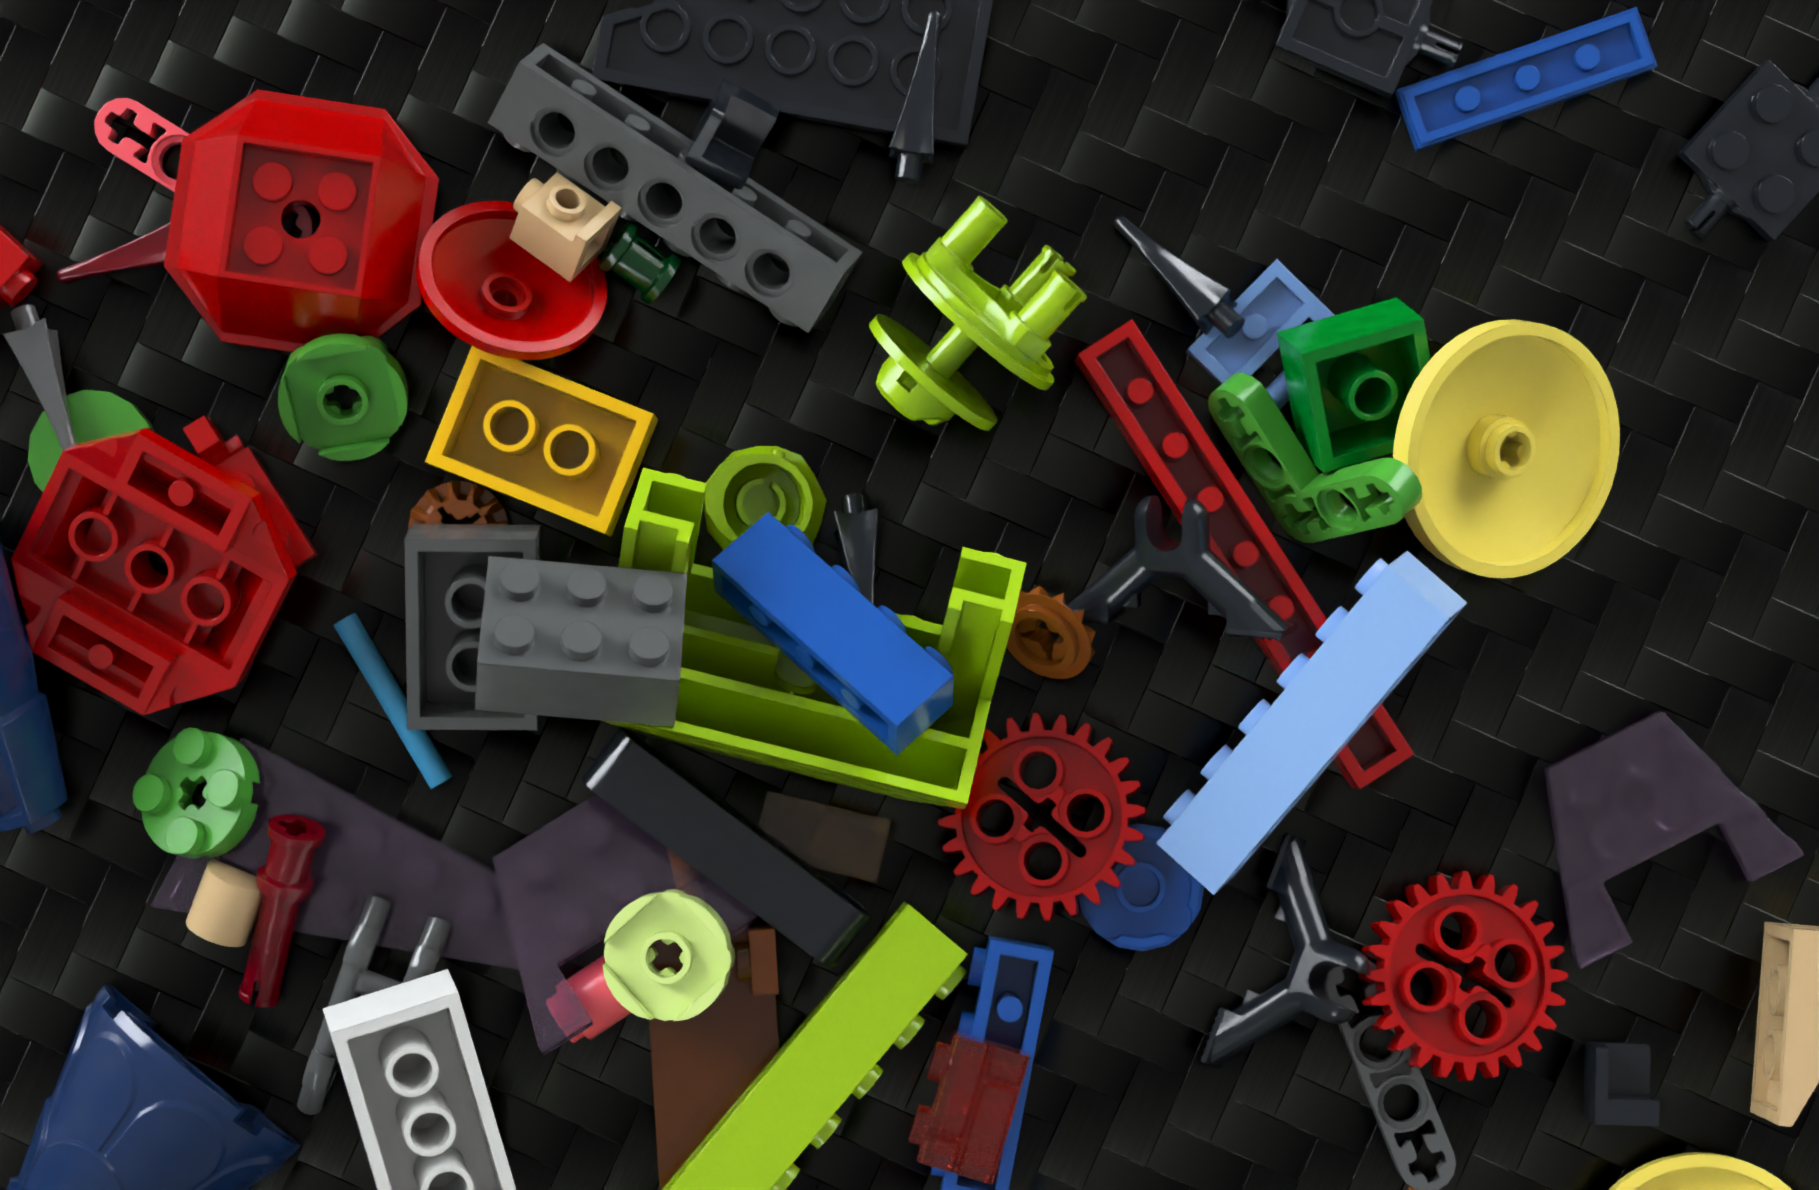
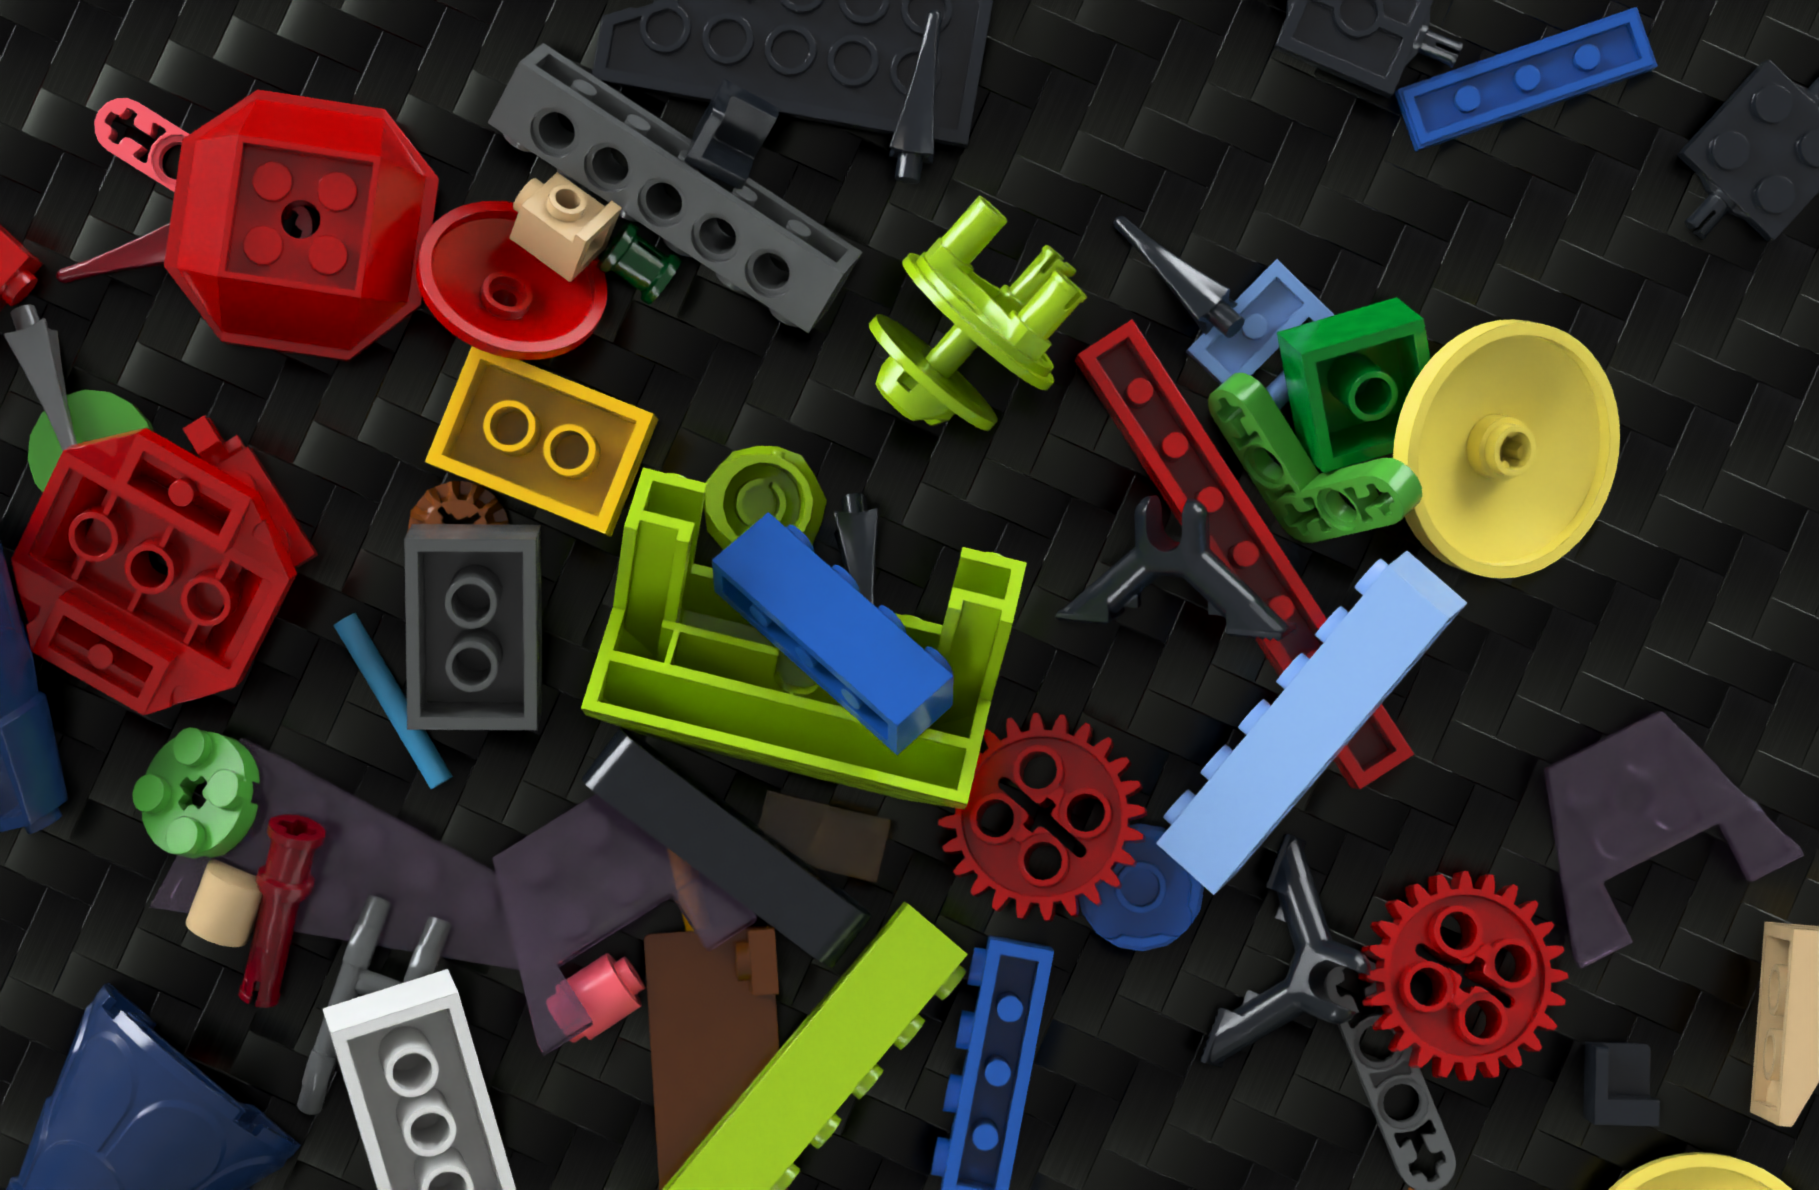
(348, 361): bright green plate -> none
(581, 641): dark grey brick -> none
(631, 953): yellowish green plate -> none
(970, 1106): clear red brick -> none
(1035, 645): dark orange gear -> none

